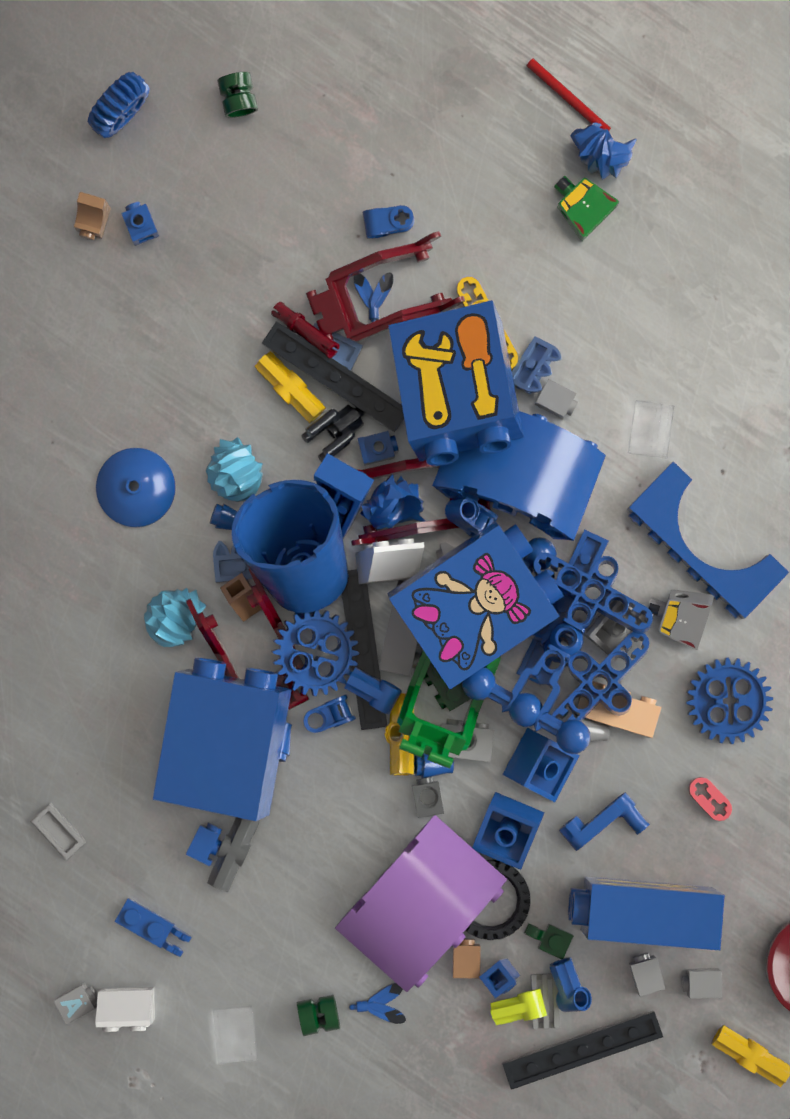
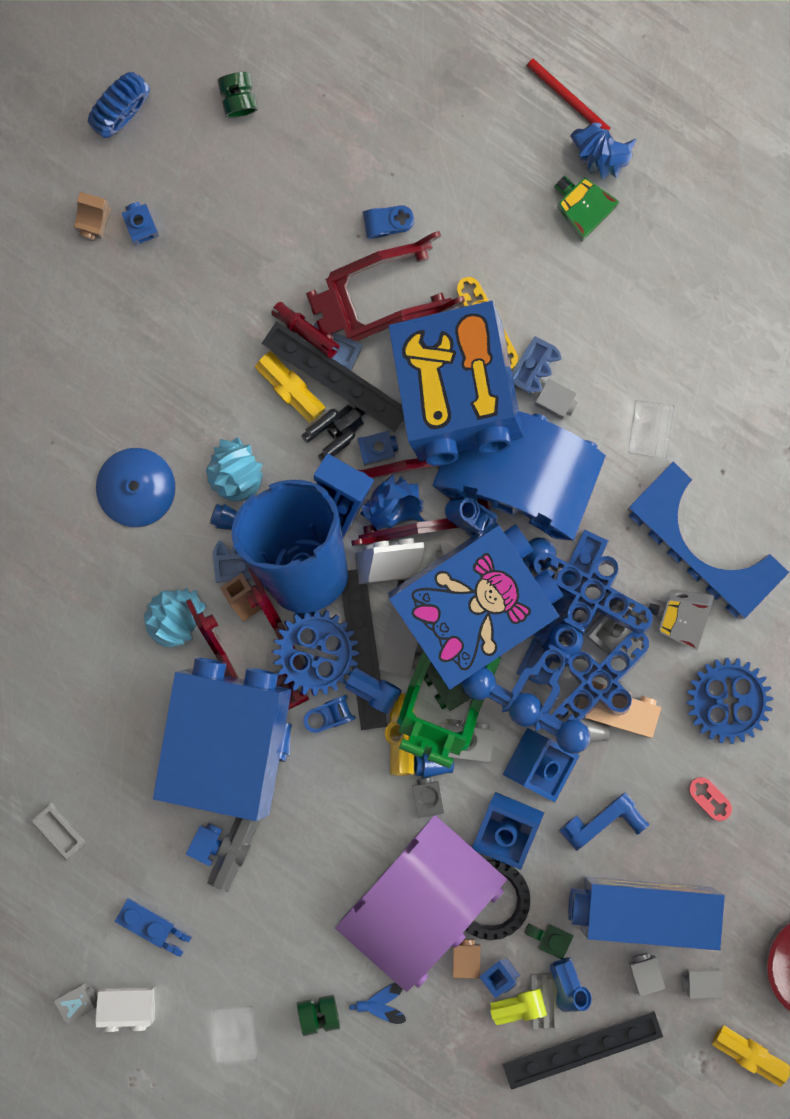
(374, 299): blue piece -> none

